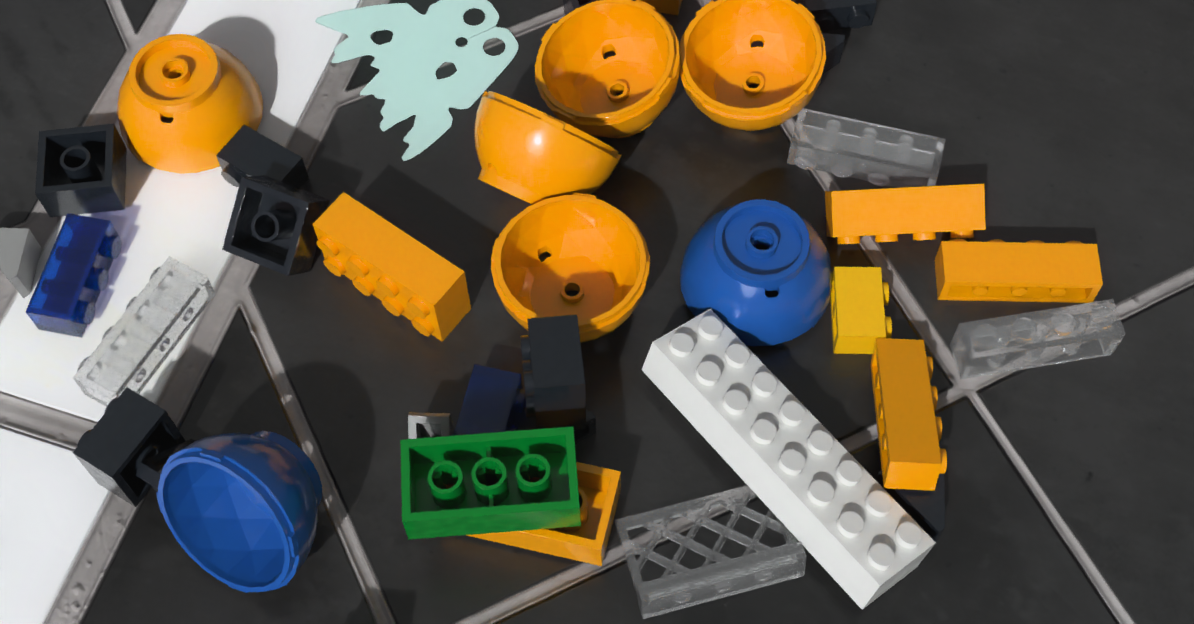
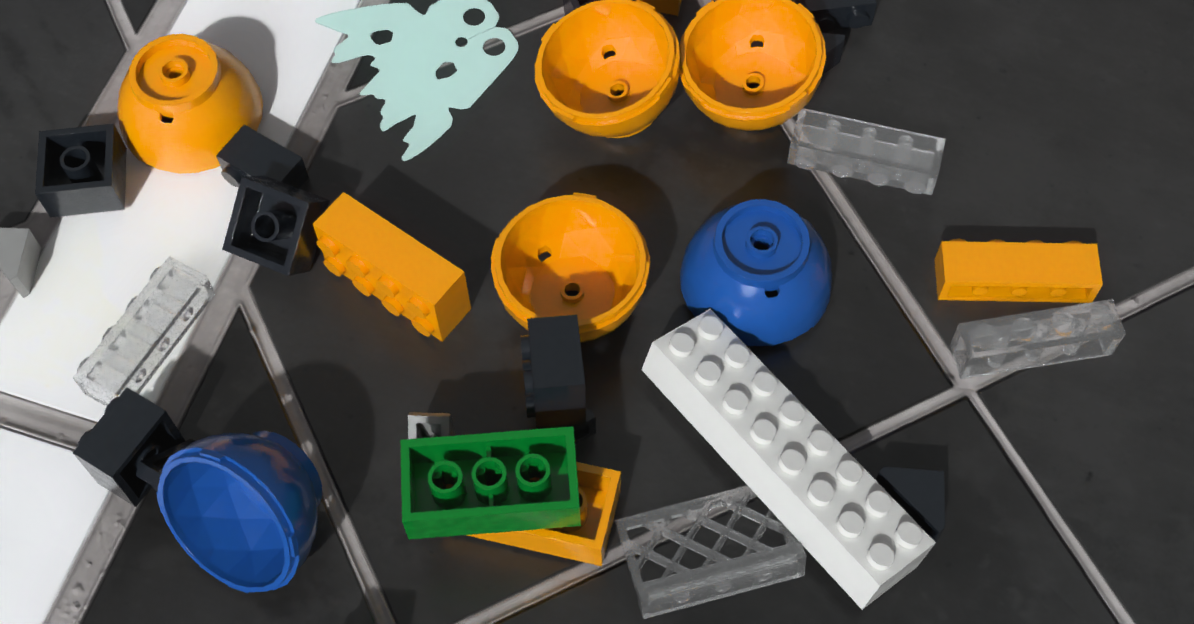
(74, 275): clear blue brick -> none
(491, 402): brick -> none
(536, 153): light orange piece -> none
(858, 309): yellow brick -> none
(905, 211): light orange brick -> none
(906, 415): light orange brick -> none

